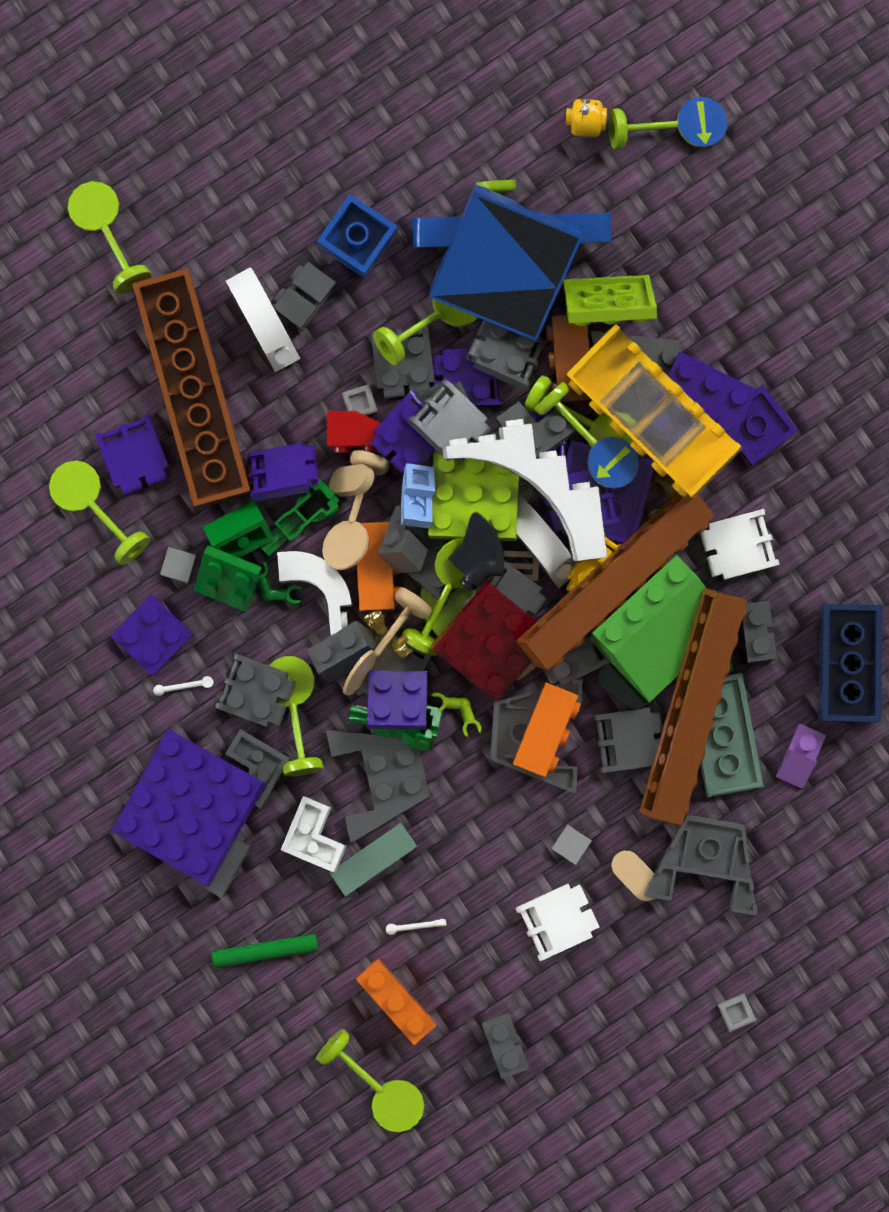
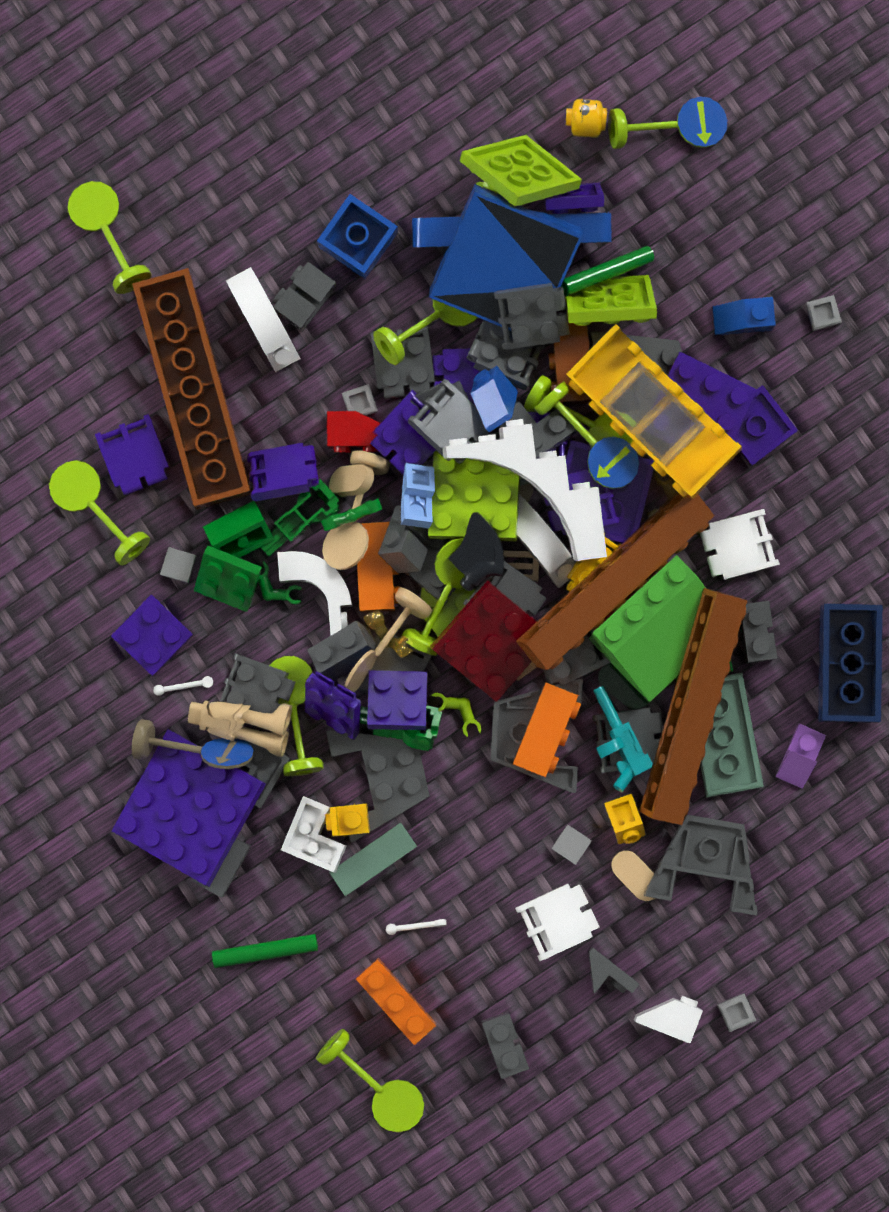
(216, 753): none -> piece
(227, 722): none -> tan piece
(333, 704): none -> dark purple plate
(348, 820): none -> yellow bracket
(351, 515): none -> green arm
(493, 397): none -> slope
(520, 170): none -> lime plate
(532, 315): none -> dark grey plate
(586, 198): none -> dark purple plate
(602, 968): none -> dark grey slope
(607, 270): none -> green piece
(624, 741): none -> teal piece
(625, 819): none -> yellow bracket
(673, 1018): none -> white slope
(744, 316): none -> blue slope
(823, 313): none -> light grey tile

